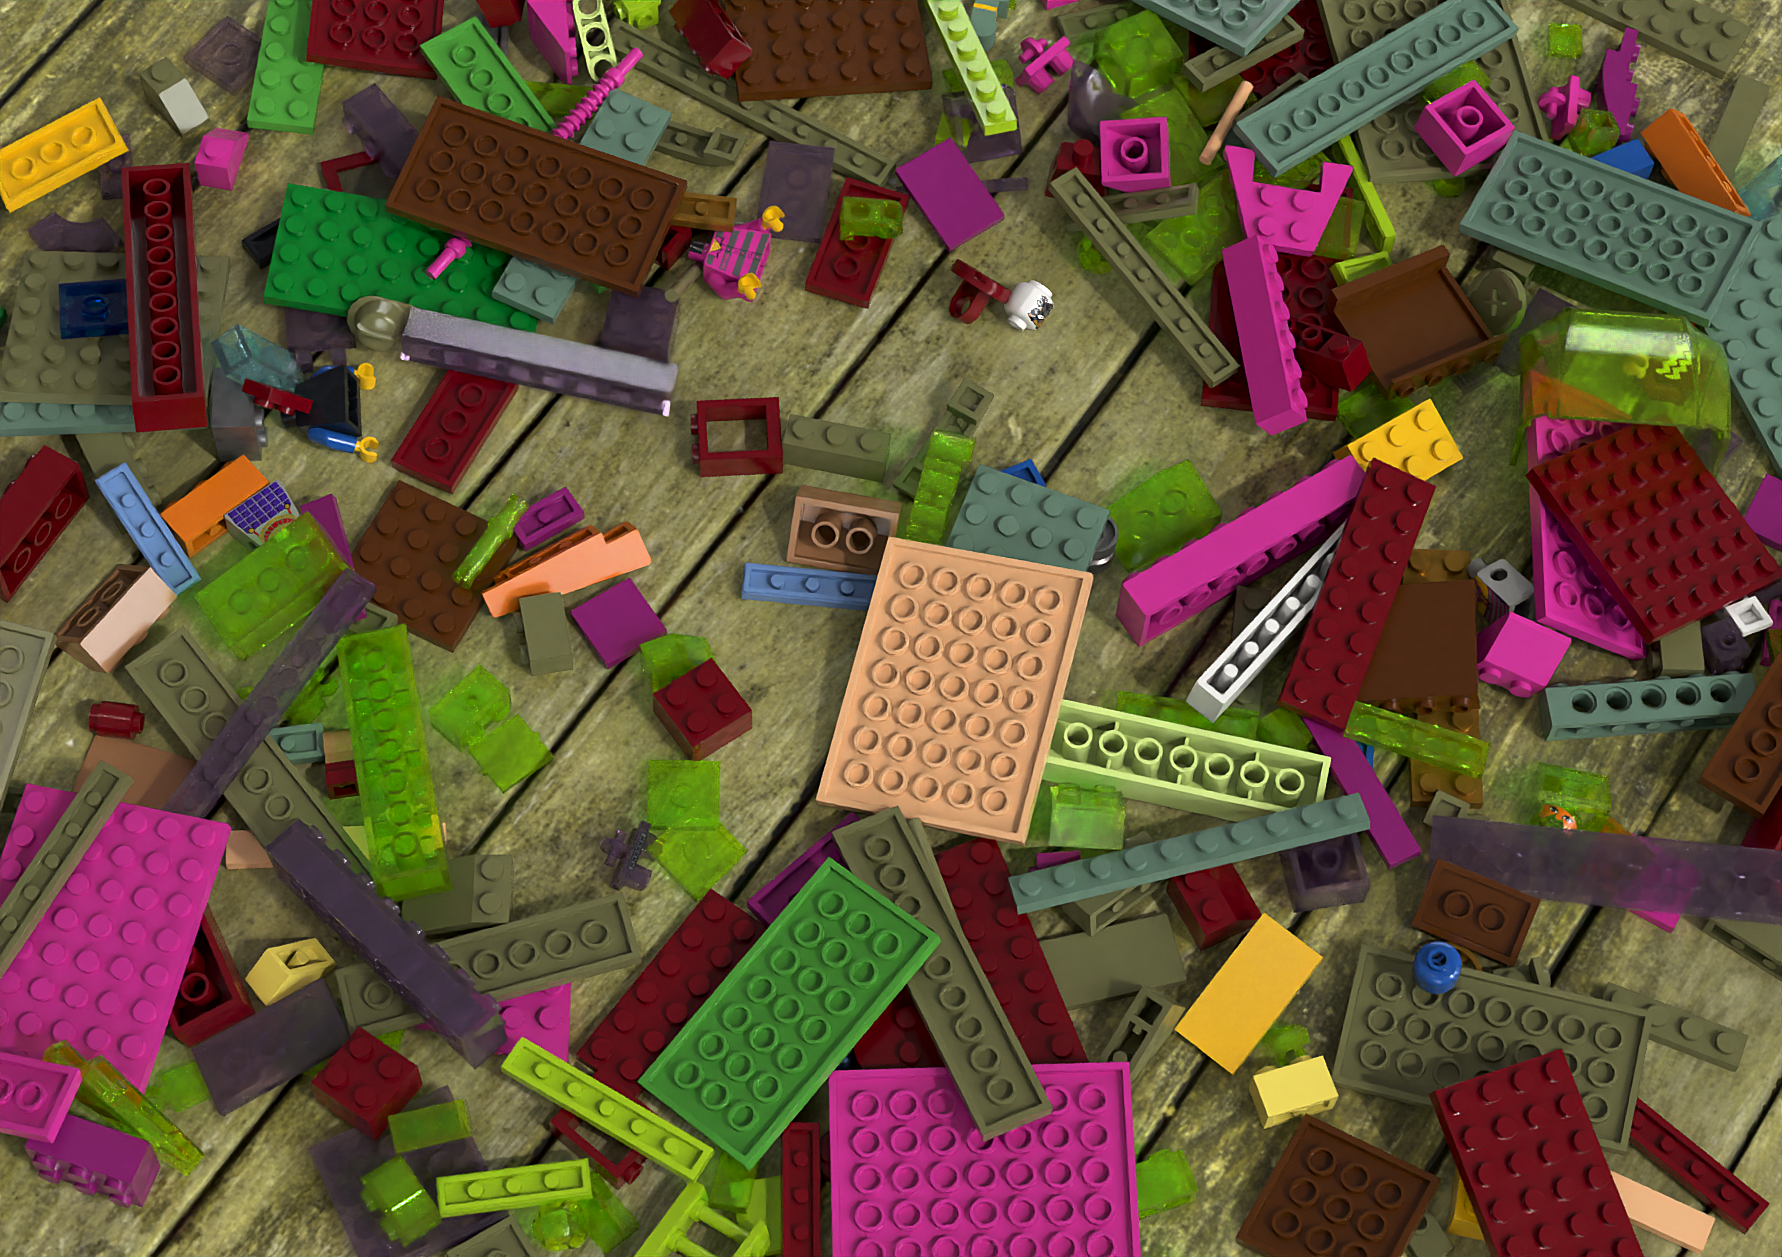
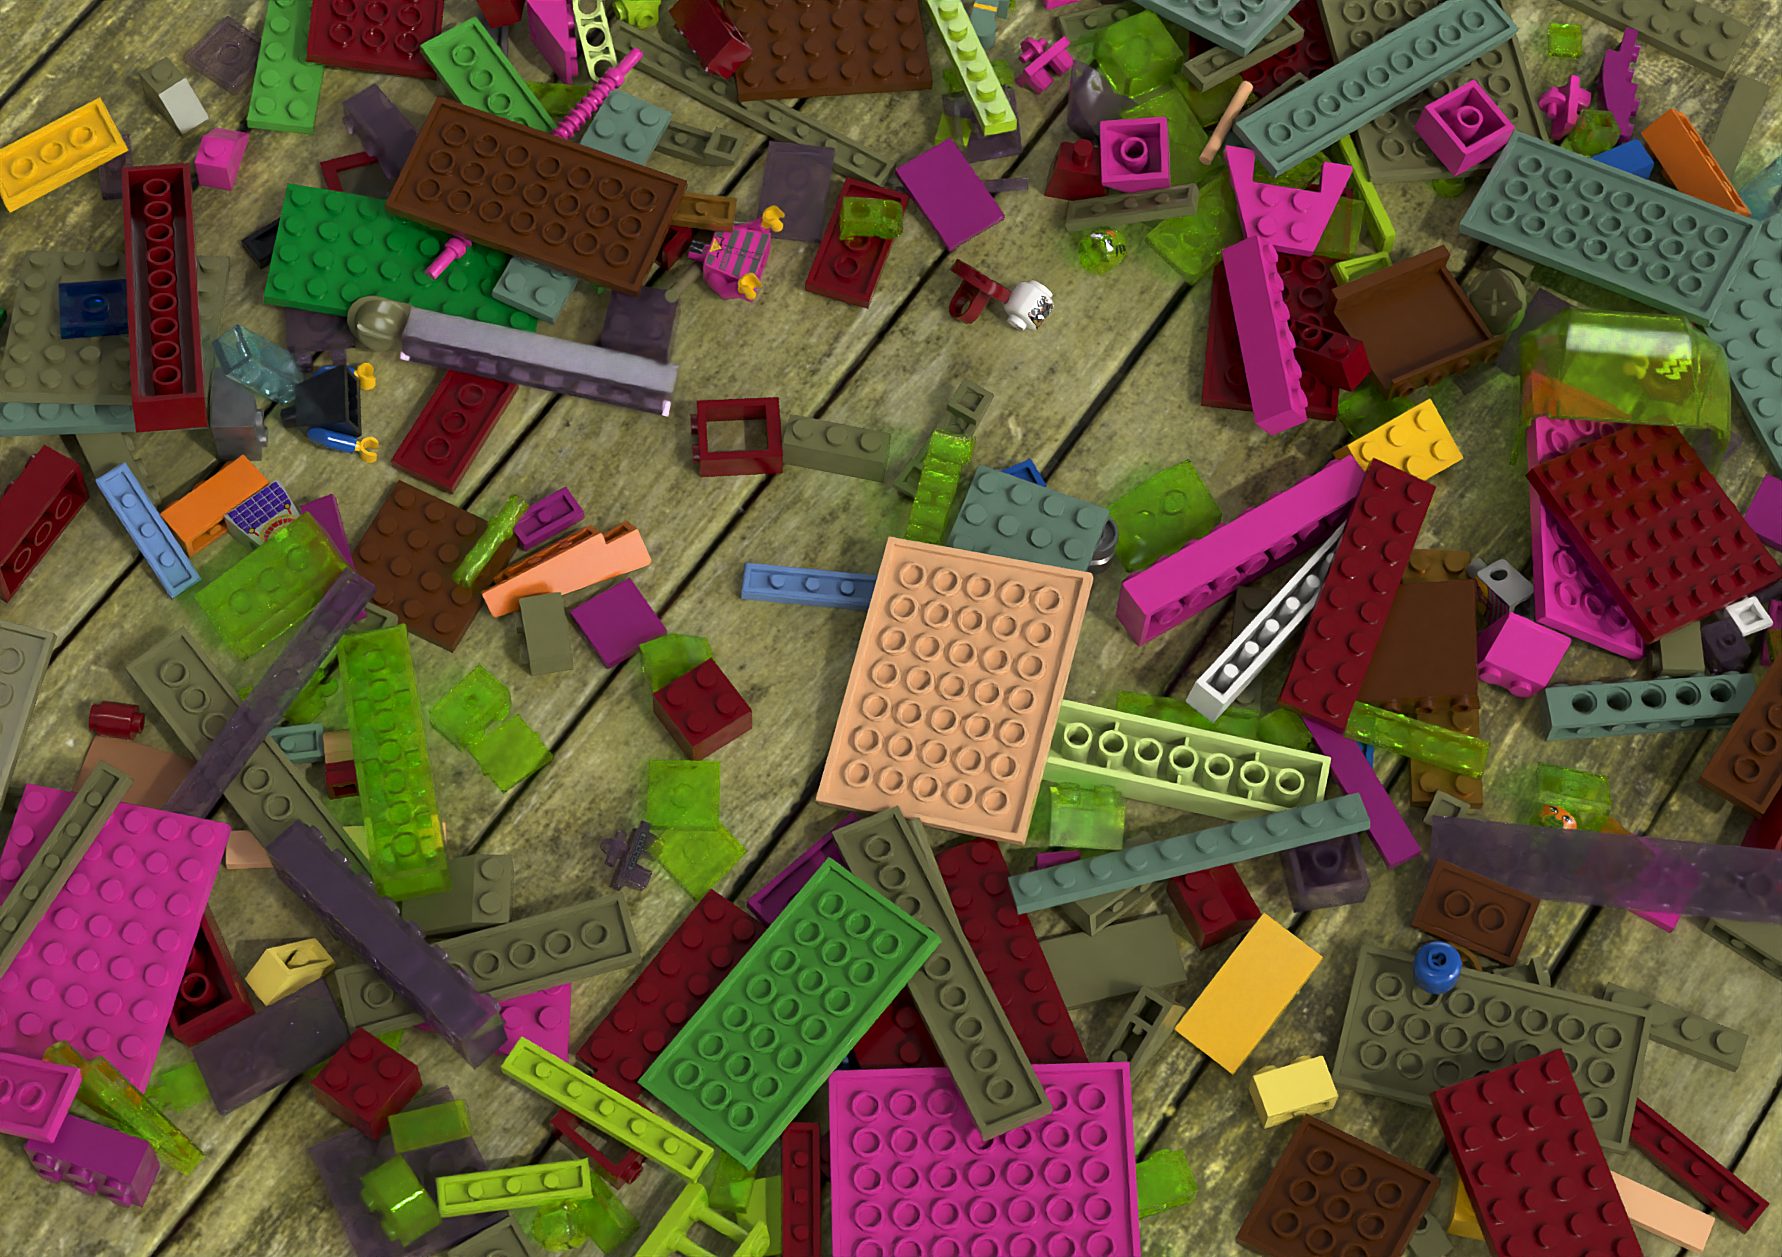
(66, 236): tile -> none
(115, 617): medium nougat slope -> none
(269, 395): dark red plate -> none
(841, 530): medium nougat slope -> none
(1144, 277): olive plate -> none
(1287, 1038): clear neon green tile -> none
(1454, 80): clear neon green plate -> none

